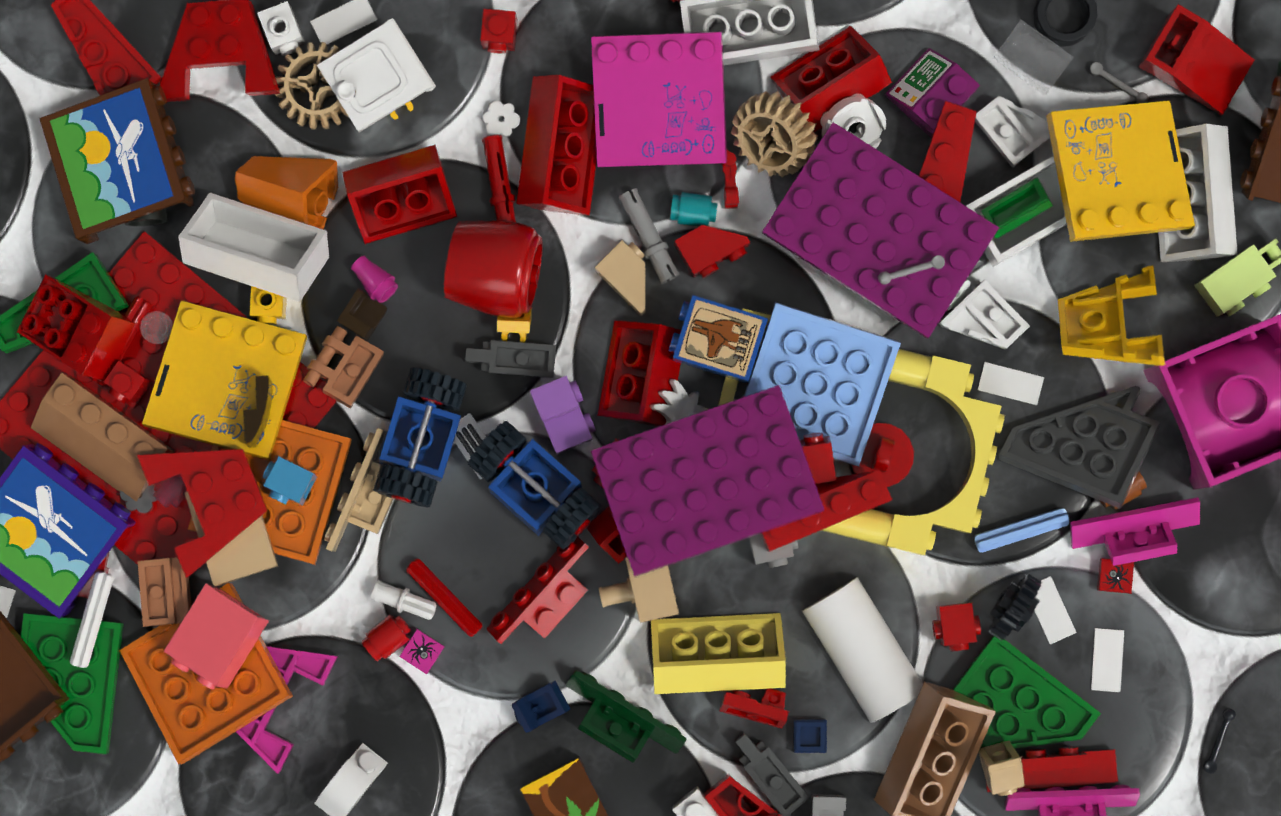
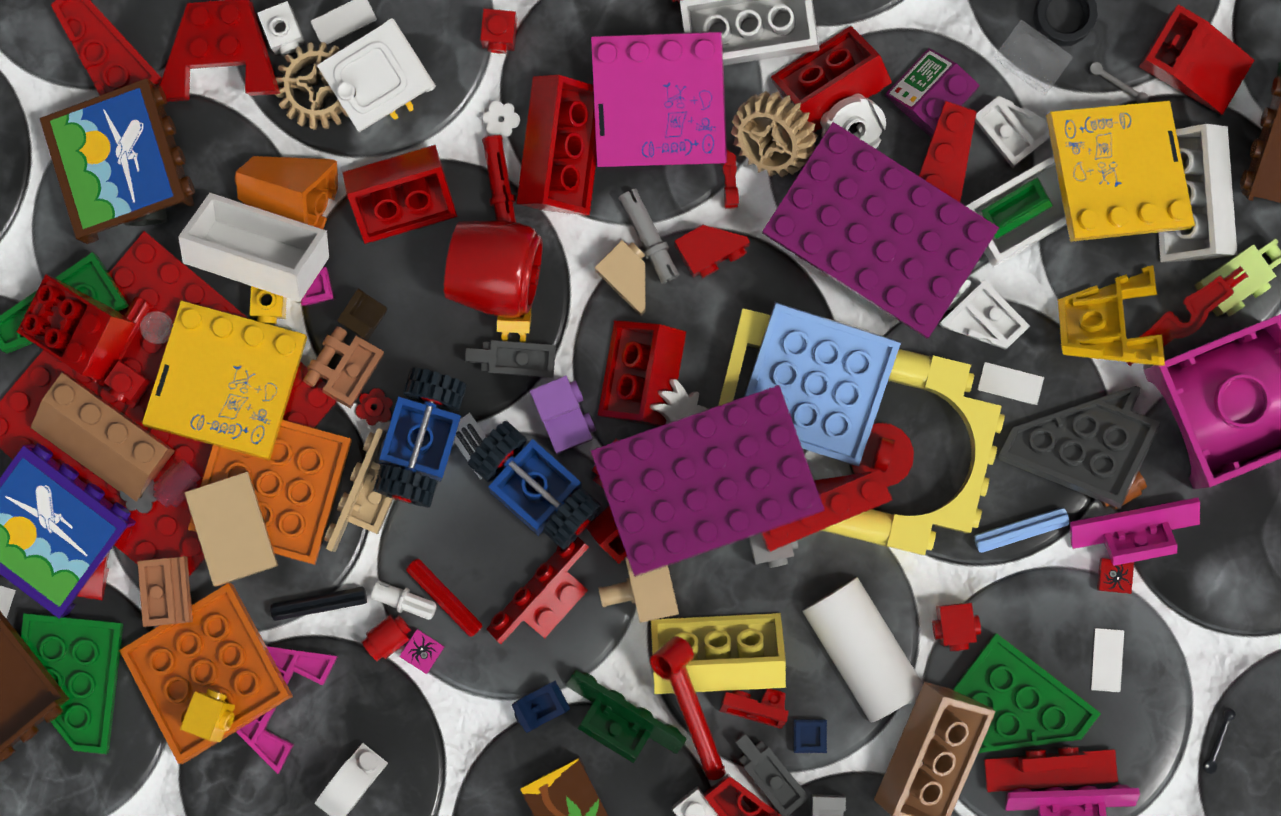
(91, 619): white axle -> none
(208, 715): none -> yellow brick
(215, 637): coral brick -> none
(221, 494): red wing -> none
(256, 419): dark brown slope -> none
(288, 481): dark azure brick -> none
(318, 603): none -> black axle
(319, 290): none -> dark pink tile
(375, 280): dark pink cone -> none
(383, 404): none -> red plant
(670, 665): none -> red piece
(693, 209): teal brick -> none
(718, 338): brick -> none
(819, 457): red brick -> none
(937, 263): light grey hinge -> none
(1002, 768): tan slope -> none
(1015, 606): black gear -> none
(1053, 613): white sticker -> none
(1199, 306): none -> red piece

